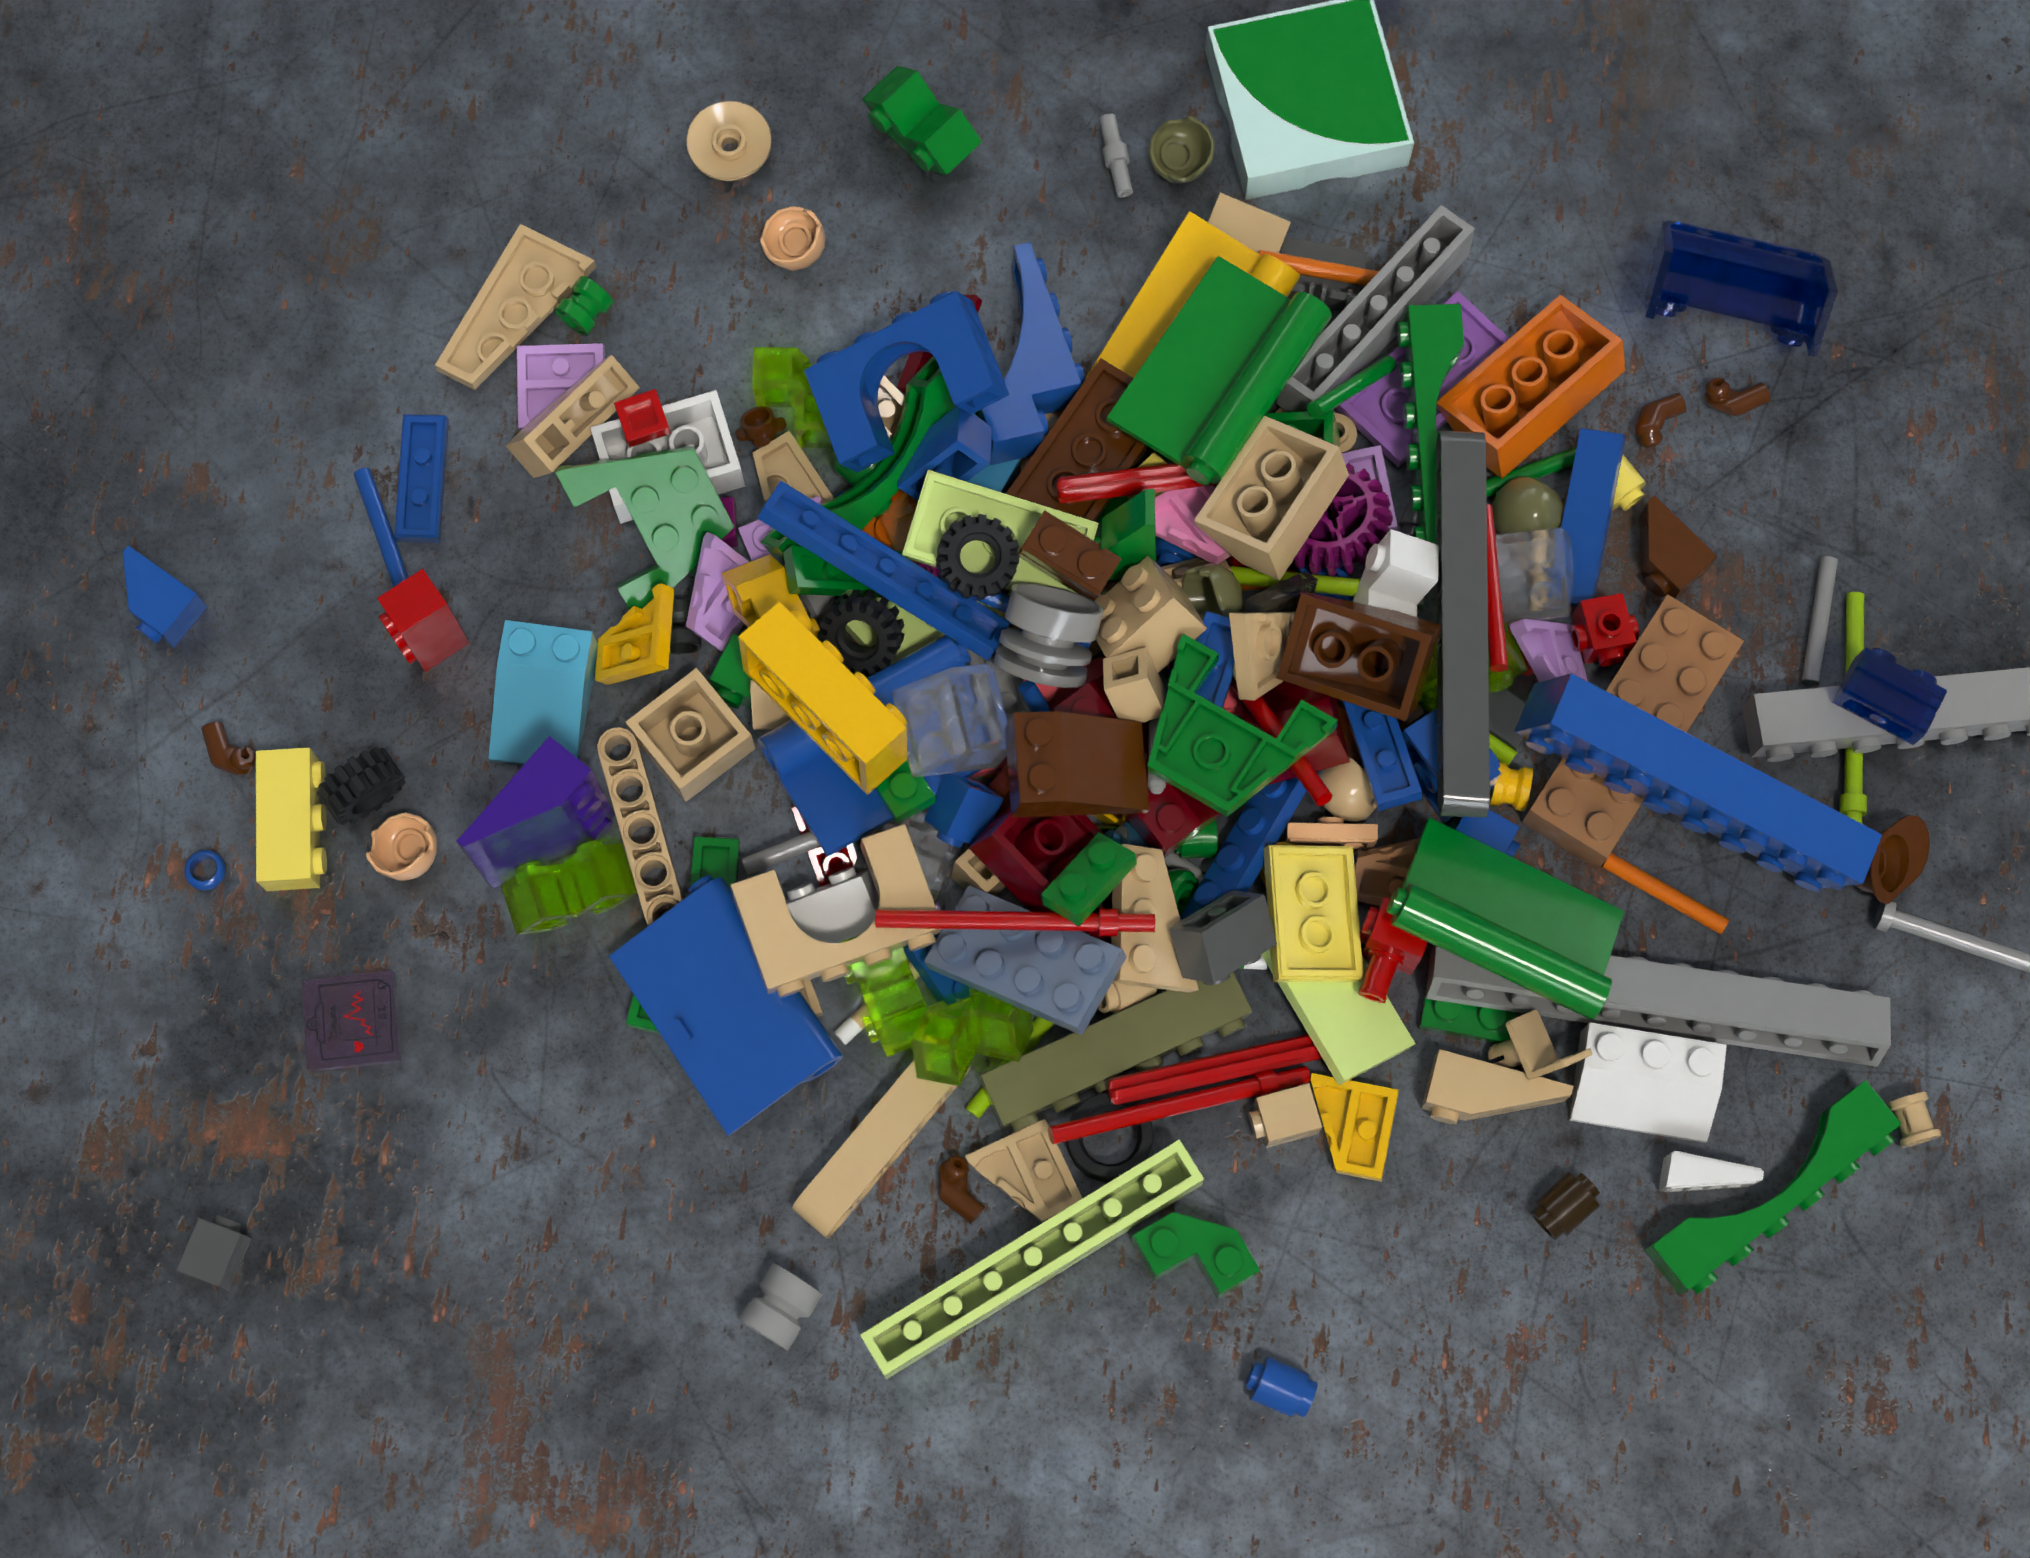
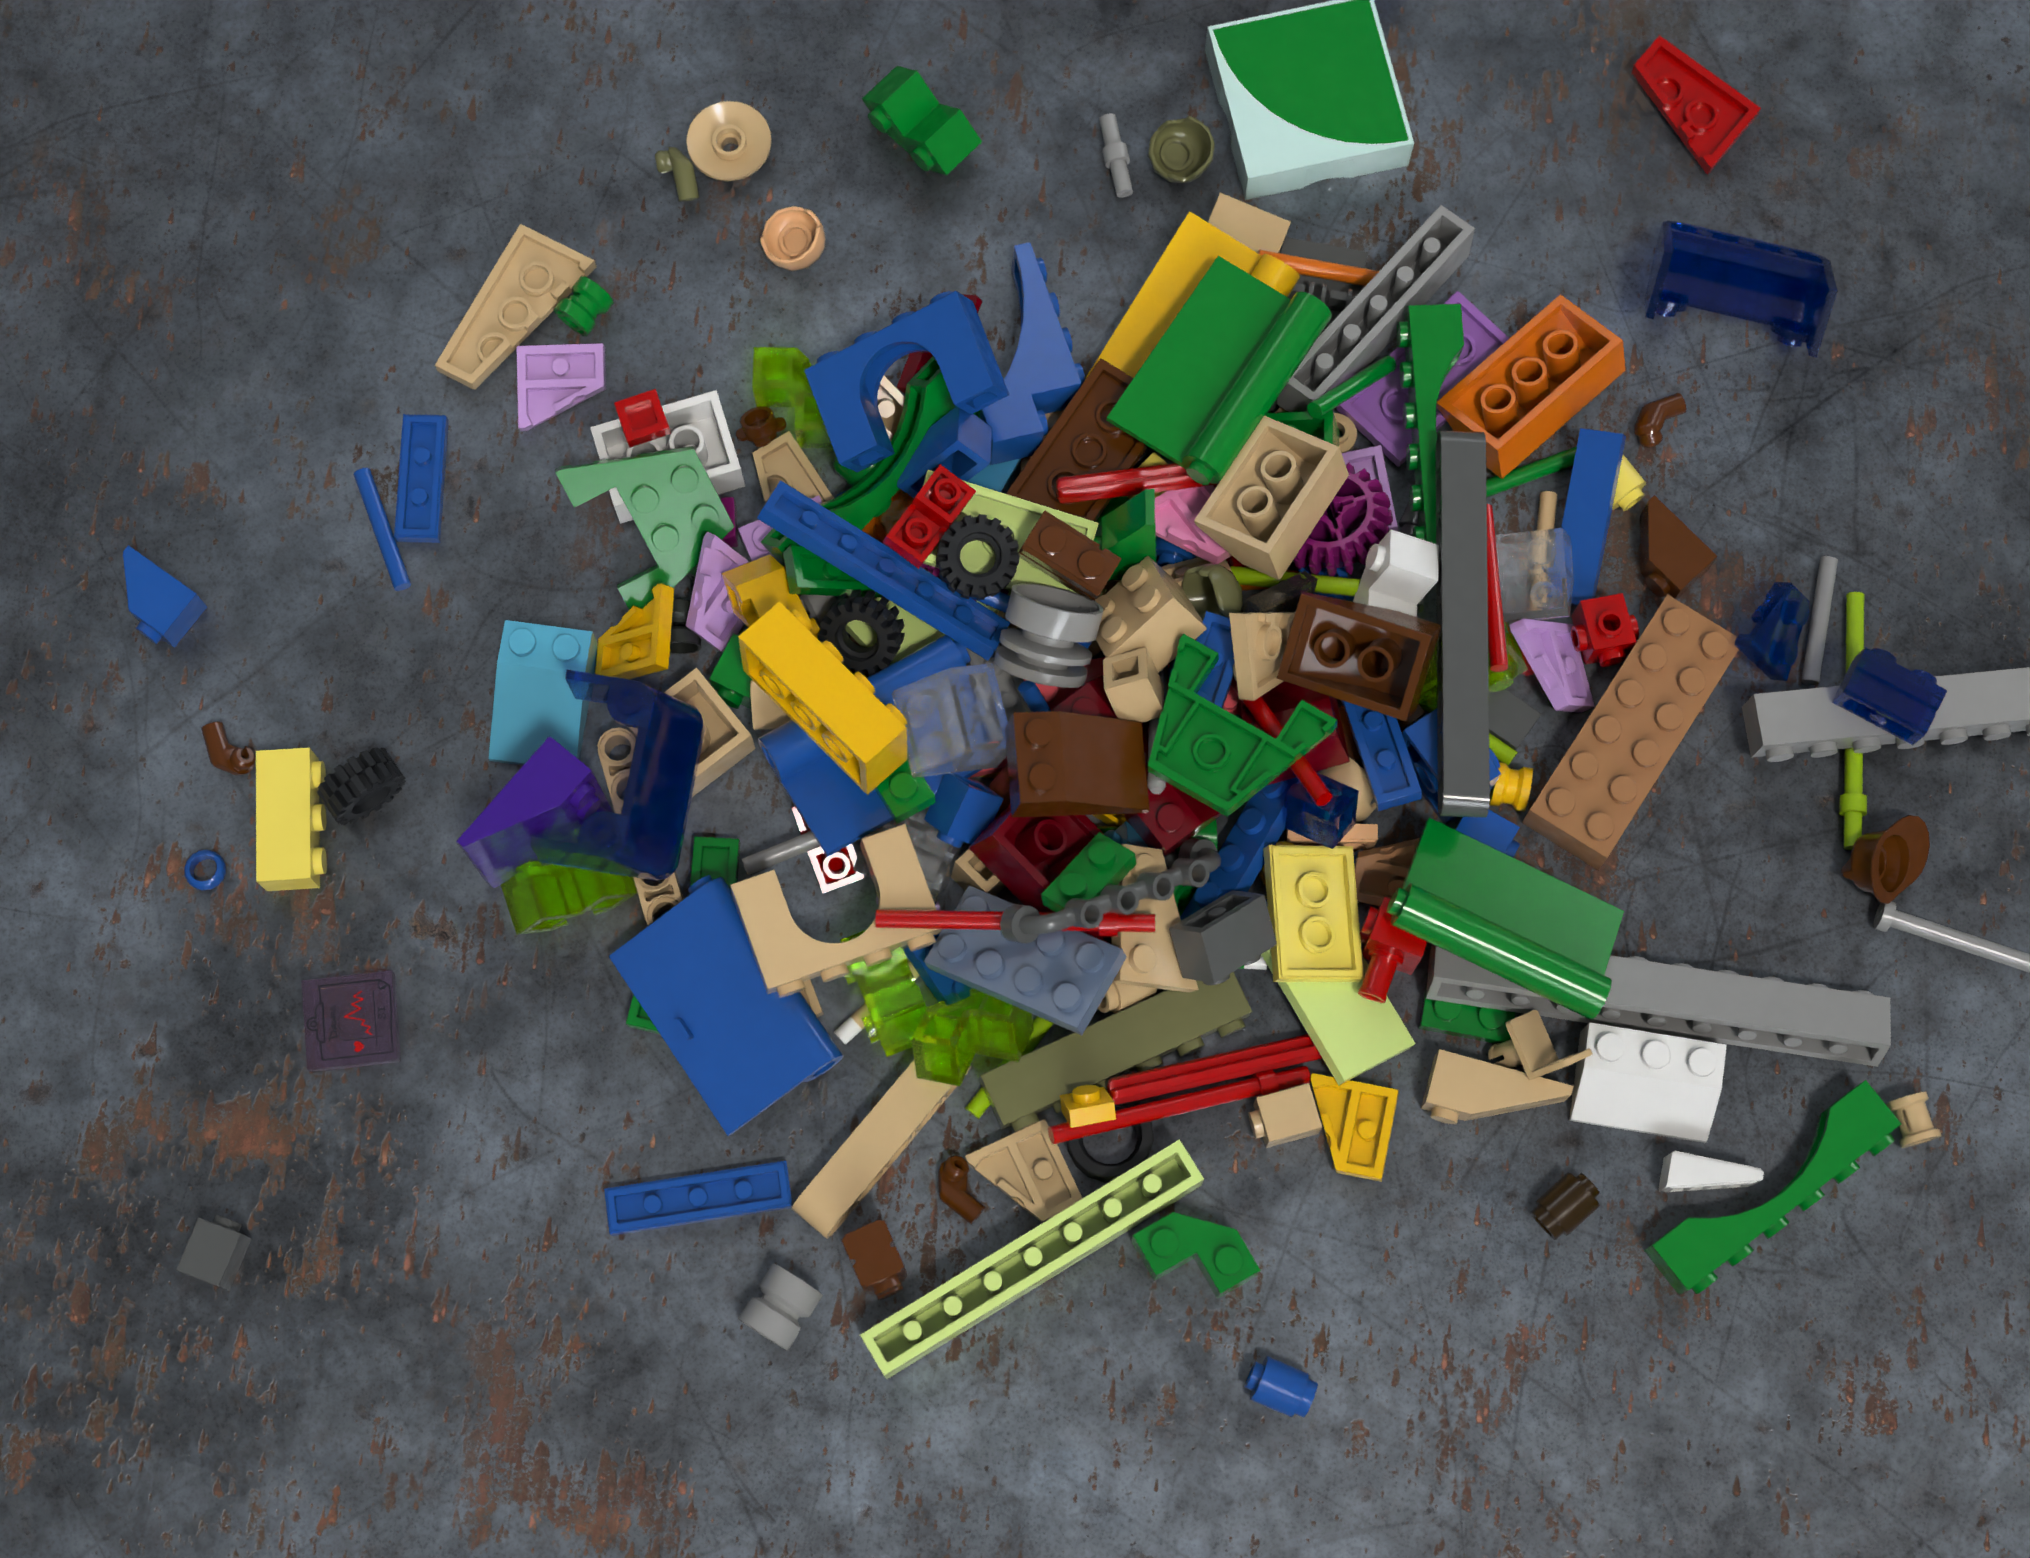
(403, 847): light nougat hair -> none
(421, 621): red brick -> none
(567, 420): tan slope -> none
(658, 795): none -> clear blue windscreen
(682, 170): none -> olive arm
(698, 1198): none -> blue tile
(836, 909): white brick -> none
(875, 1260): none -> reddish brown brick
(929, 516): none -> red slope
(1087, 1106): none -> yellow plate
(1192, 869): none -> dark grey bar
(1322, 823): none -> clear blue brick
(1526, 506): olive hair -> none
(1665, 893): orange bar -> none
(1694, 102): none -> red wing
(1696, 783): blue brick -> none
(1732, 402): reddish brown arm -> none
(1777, 632): none -> clear blue wing

